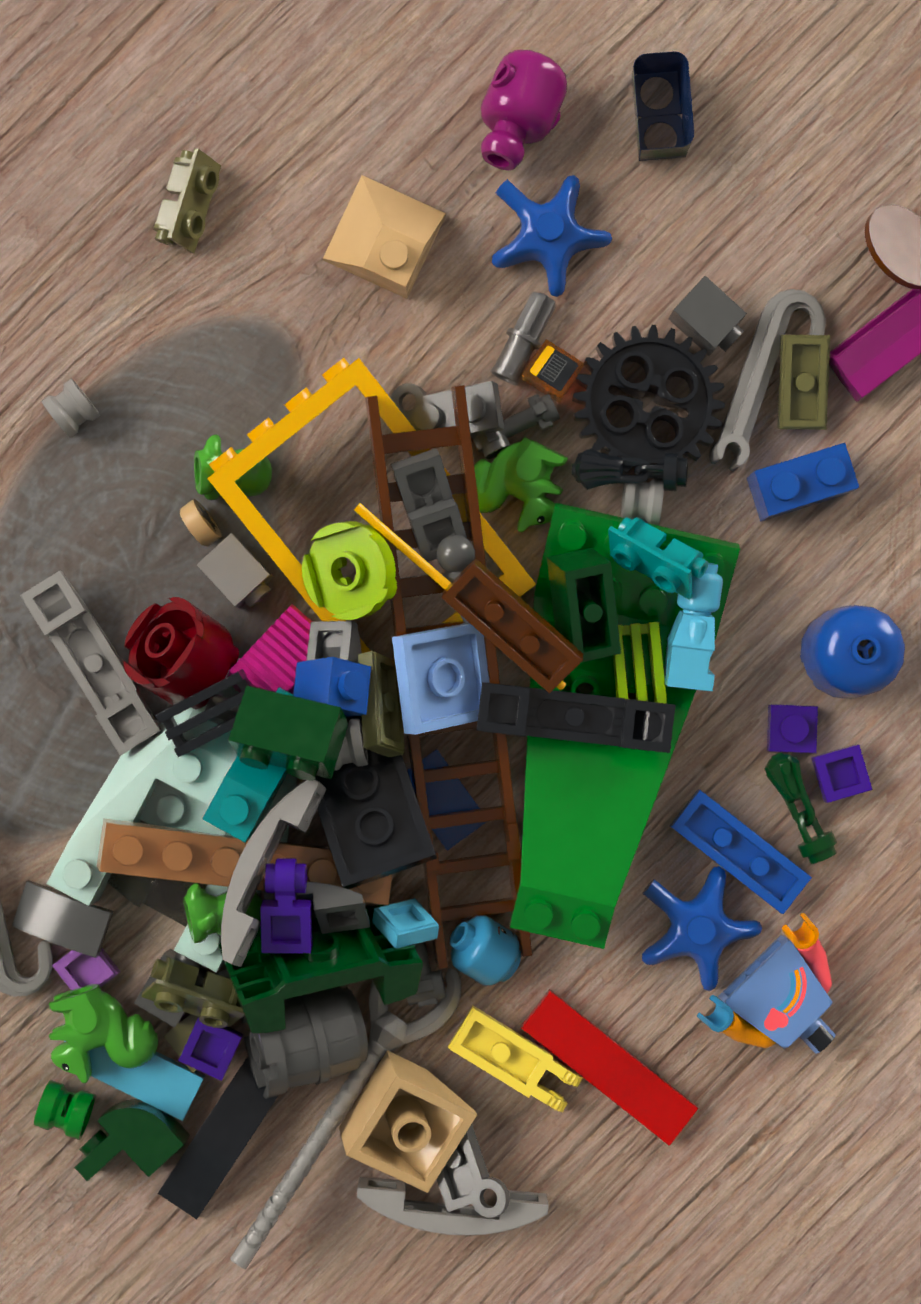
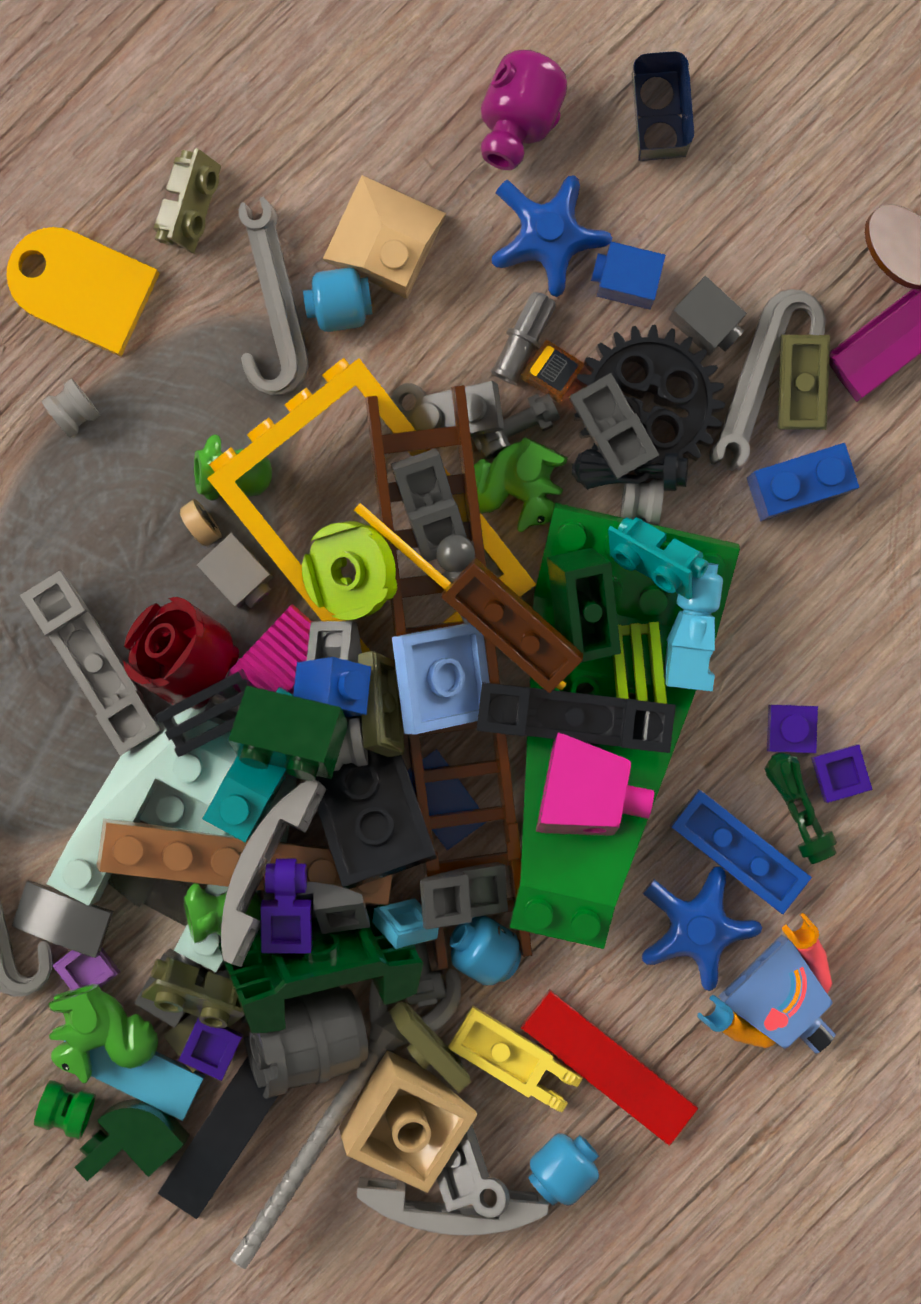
(83, 287): none -> yellow tile
(279, 304): none -> light grey piece
(338, 299): none -> dark azure head
(428, 1047): none -> olive plate
(463, 894): none -> dark grey slope
(564, 1169): none -> dark azure head
(588, 790): none -> dark pink torso
(613, 426): none -> dark grey slope
(628, 275): none -> blue brick
(832, 655): blue cylinder -> none

